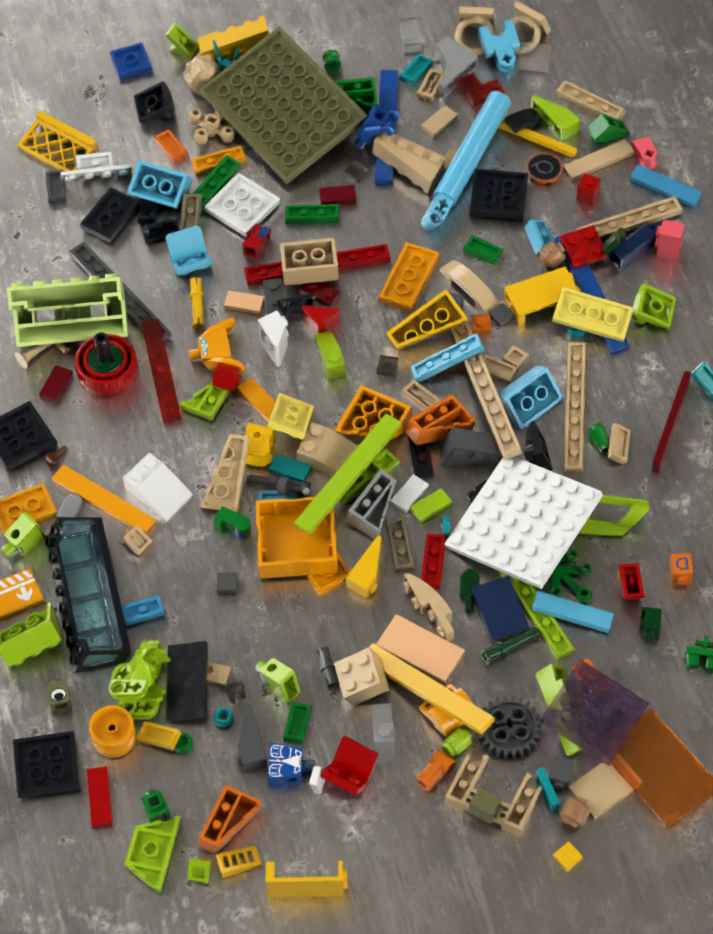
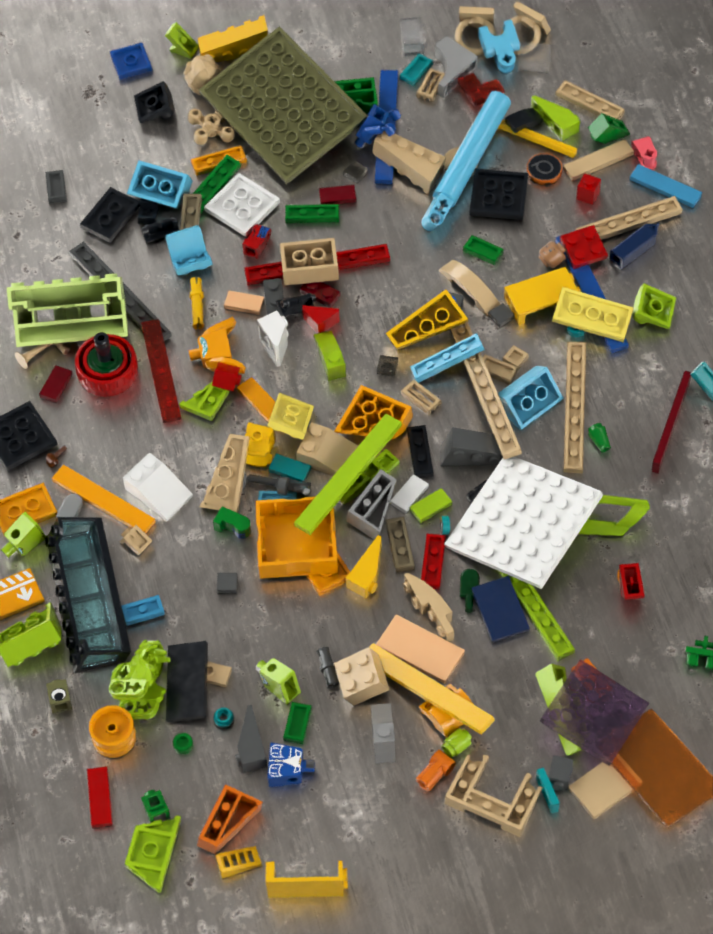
(46, 764): black plate -> none
(62, 130): yellow fence -> none
(95, 165): white bracket -> none
(158, 735): yellow tile -> none
(171, 146): orange tile -> none
(199, 870): lime tile -> none
(223, 64): teal plant -> none
(234, 688): clear smoke tile -> none
(317, 782): white tile -> none
(331, 60): green wheel -> none
(351, 766): red bracket -> none
(409, 276): light orange tile -> none
(437, 421): orange wedge -> none
(439, 121): tan tile -> none
(481, 324): orange plate -> none
(485, 805): olive brick -> none
(501, 648): dark green pin -> none
(511, 744): dark grey gear -> none
(536, 448): black slope -> none
(538, 234): medium azure slope -> none
(563, 571): green plant -> none
(567, 856): yellow tile -> none
(572, 611): medium azure tile -> none
(575, 811): medium nougat head -> none
(614, 240): dark green slope -> none
(619, 443): tan tile -> none
(650, 622): dark green brick -> none
(669, 239): coral brick -> none
(681, 568): orange brick -> none

